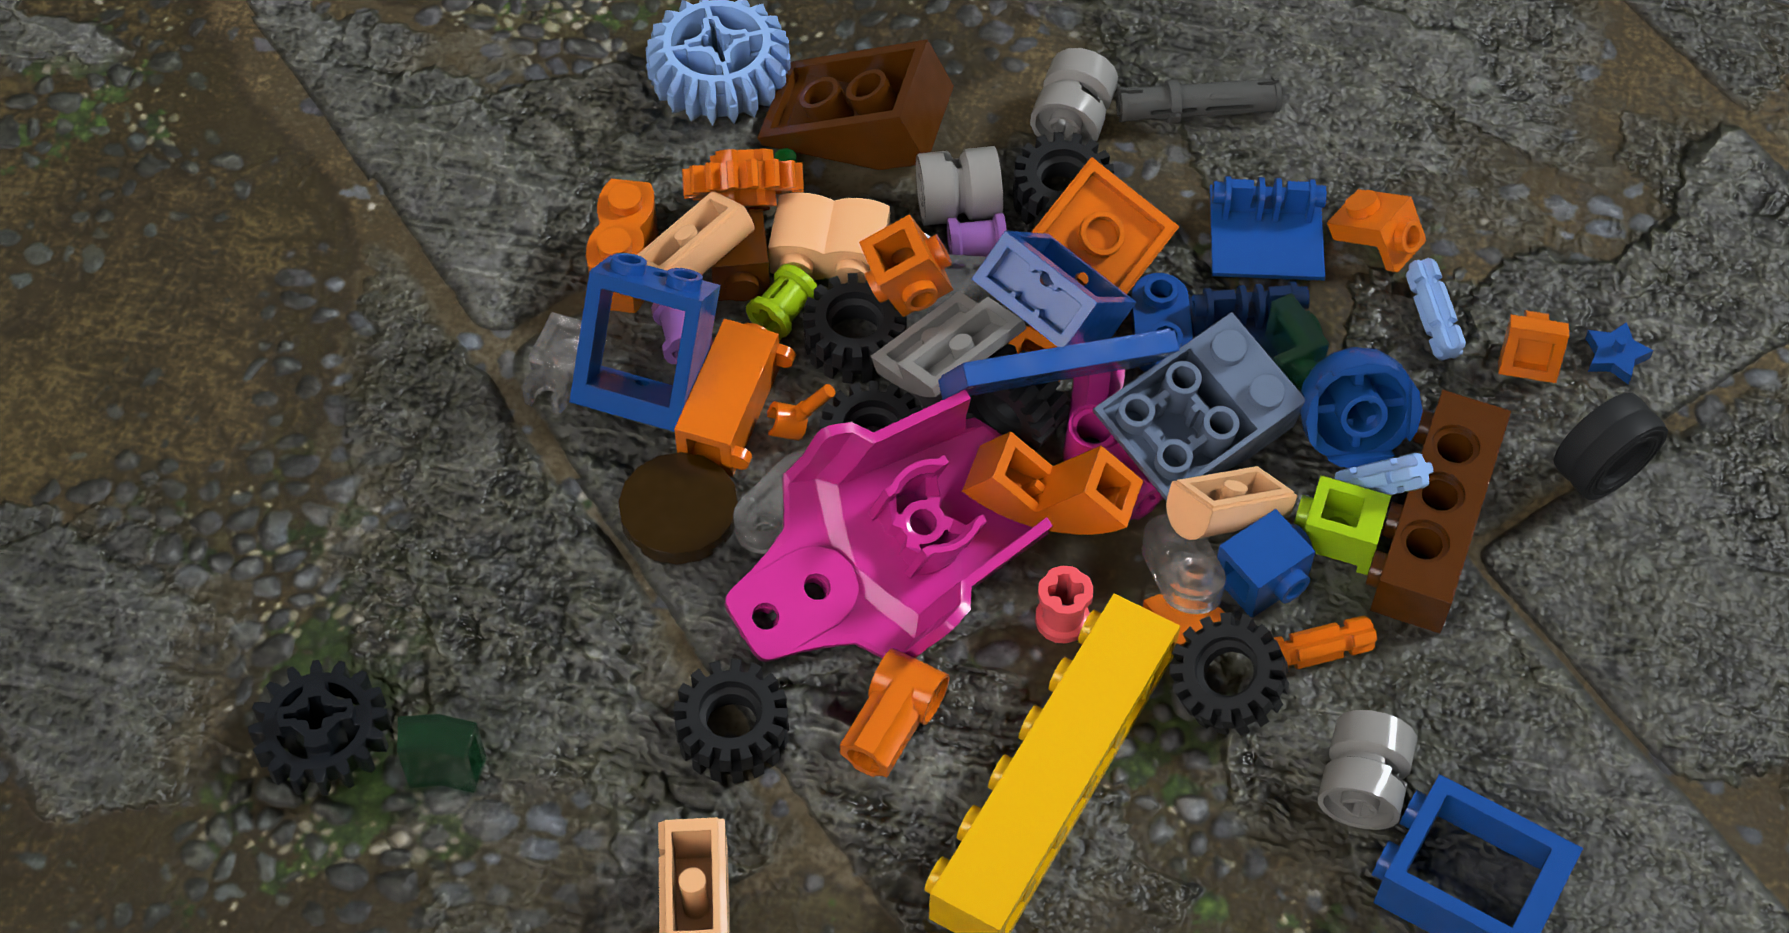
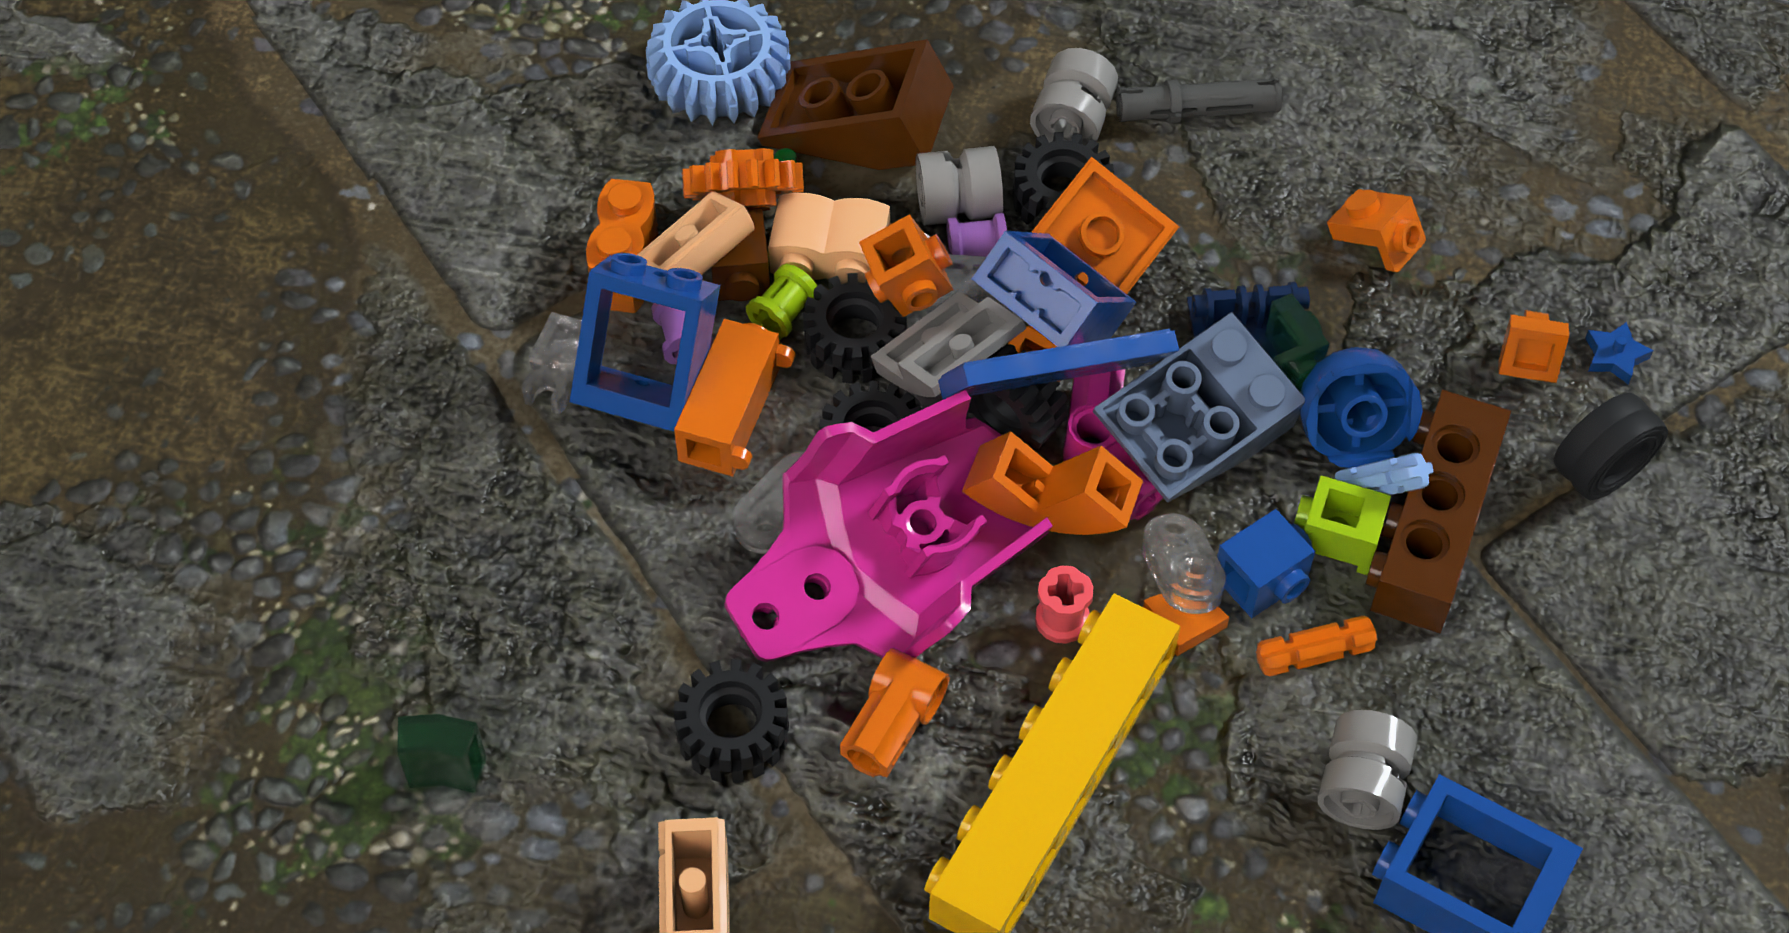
(294, 723): black gear -> none
(678, 508): dark brown tile -> none
(793, 419): orange hand -> none
(1161, 313): blue plate -> none
(1214, 640): black tyre -> none
(1225, 502): light nougat brick -> none
(1267, 229): blue hinge -> none
(1435, 309): light blue axle -> none

